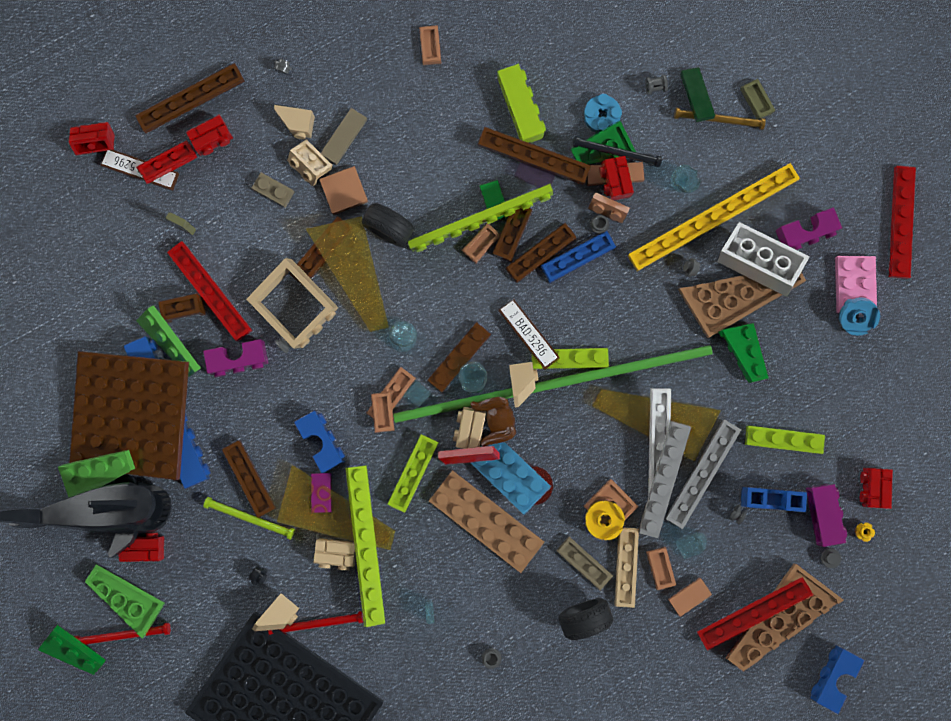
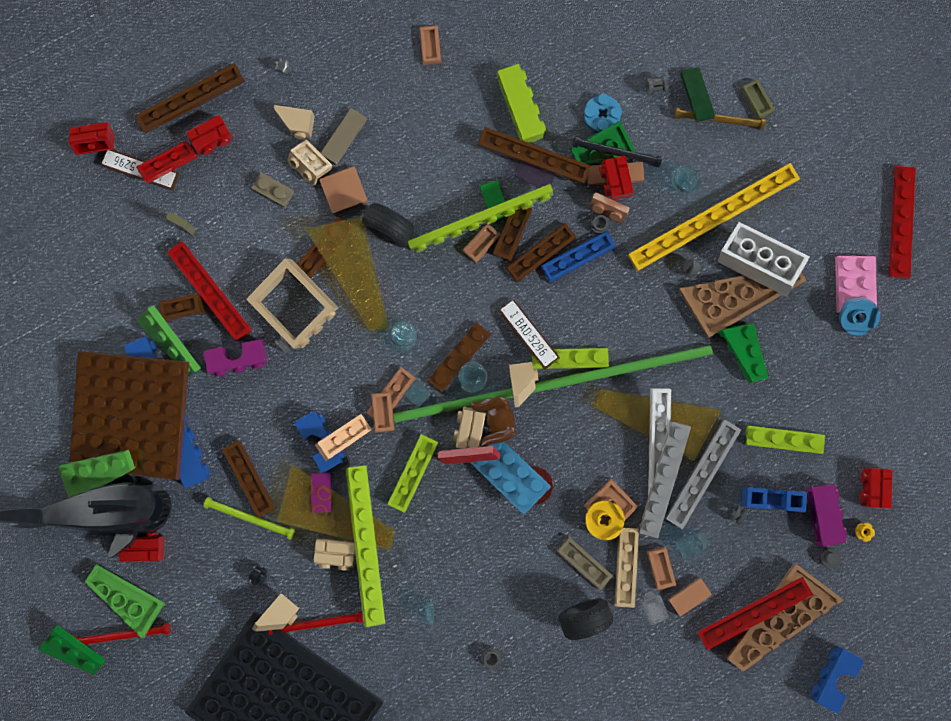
(343, 437): none -> light nougat plate
(486, 521): medium nougat plate -> none
(653, 608): none -> clear brick
(824, 225): magenta arch -> none

